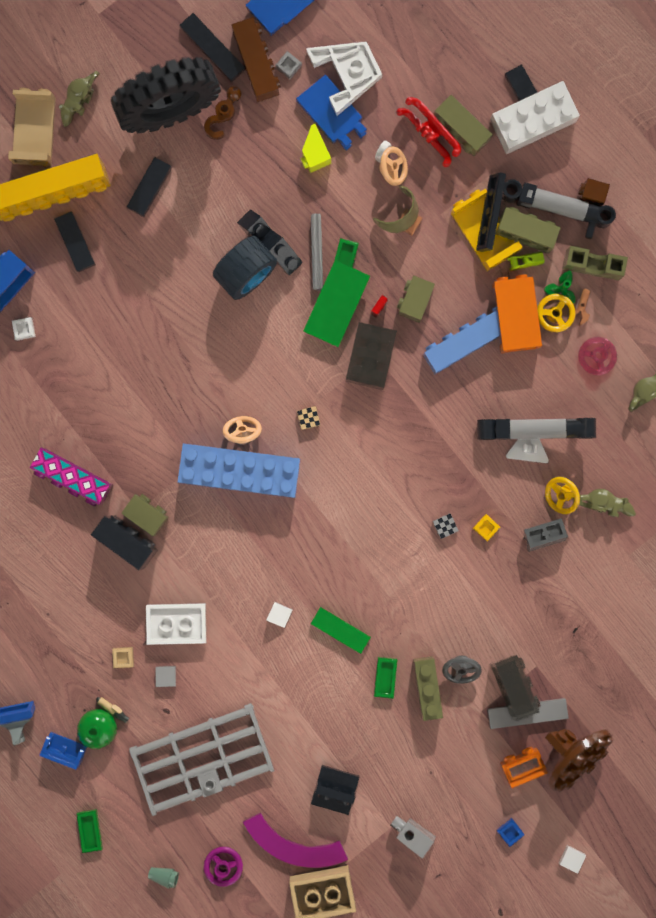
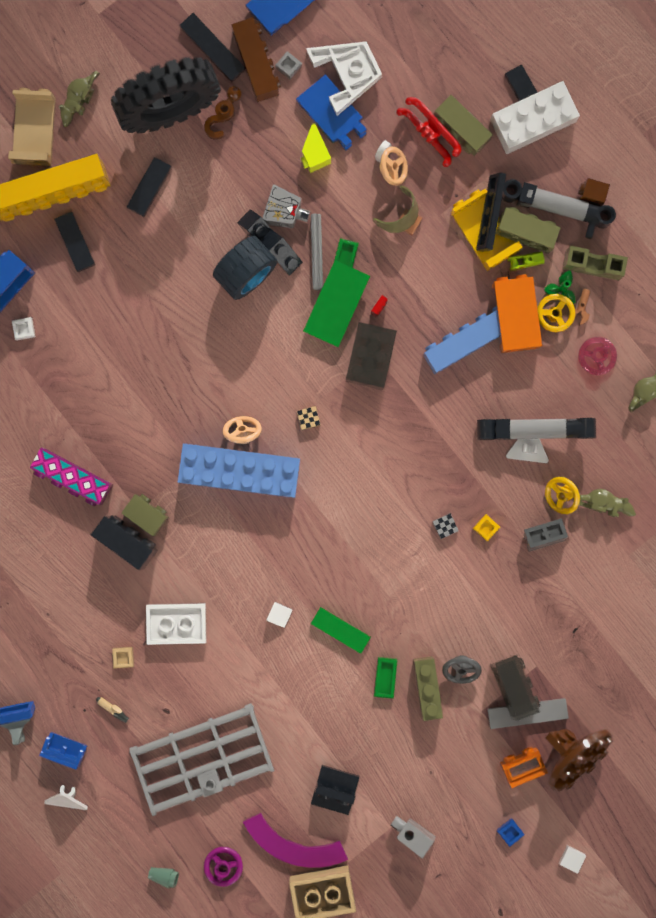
(66, 800): none -> white piece
(89, 831): green tile -> none
(96, 728): green cylinder -> none
(165, 676): light grey tile -> none
(284, 209): none -> light grey torso
(416, 298): olive brick -> none

